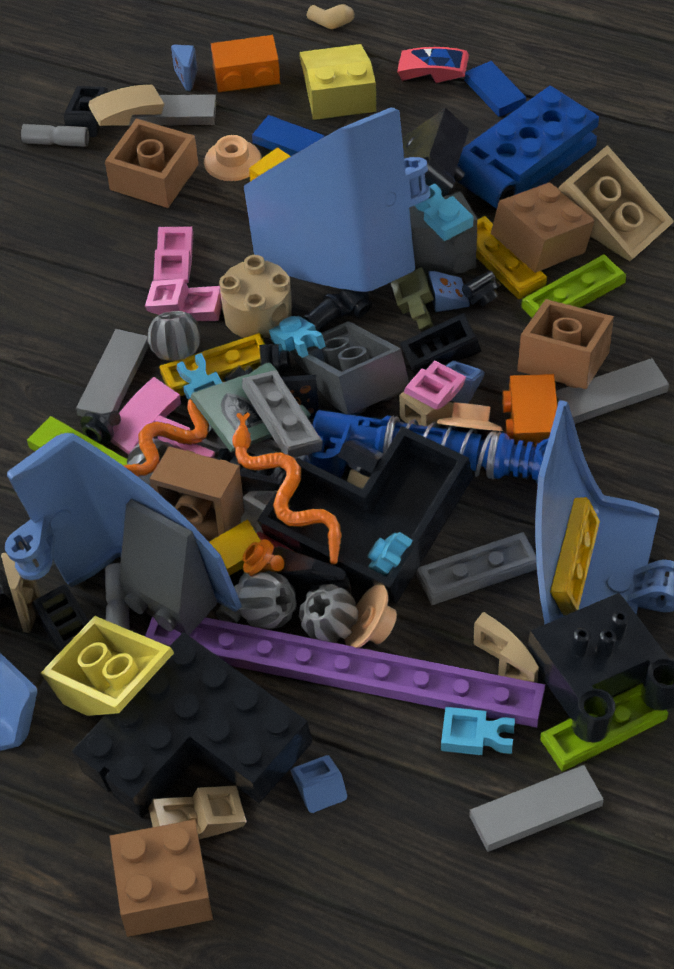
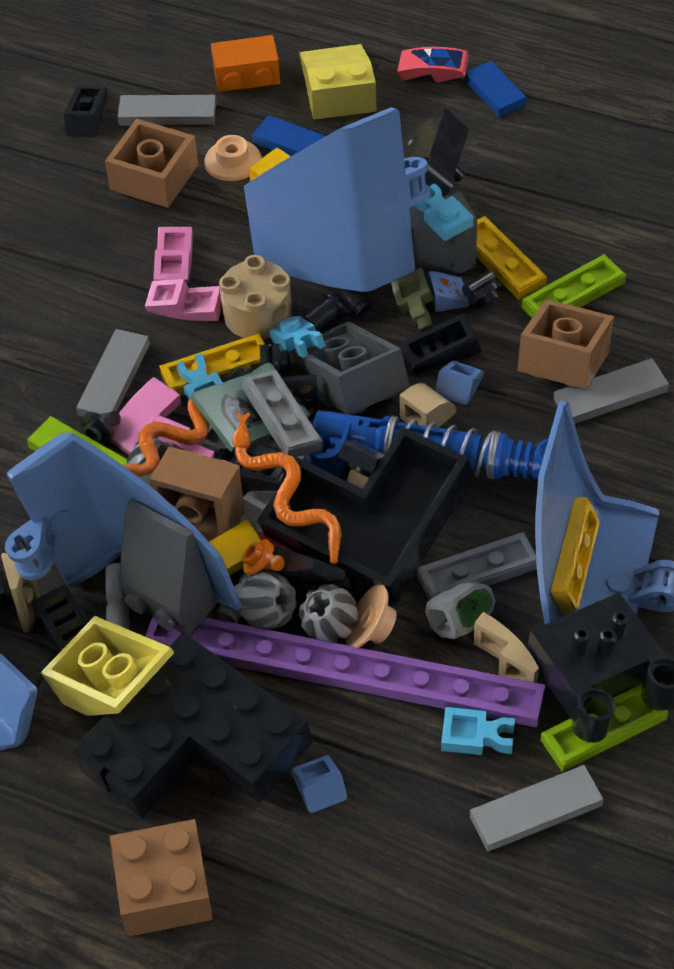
(55, 135): light grey piece -> none
(120, 105): tan slope -> none
(174, 335): light grey piece -> none
(185, 64): medium blue slope -> none
(213, 808): tan slope -> none
(331, 18): tan arm -> none
(388, 552): medium azure plate -> none
(435, 385): bright pink slope -> none
(457, 609): none -> light grey rock
(470, 417): light nougat piece -> none
(528, 147): blue hinge -> none
(531, 407): orange brick -> none
(542, 227): medium nougat brick -> none
(622, 208): tan slope -> none

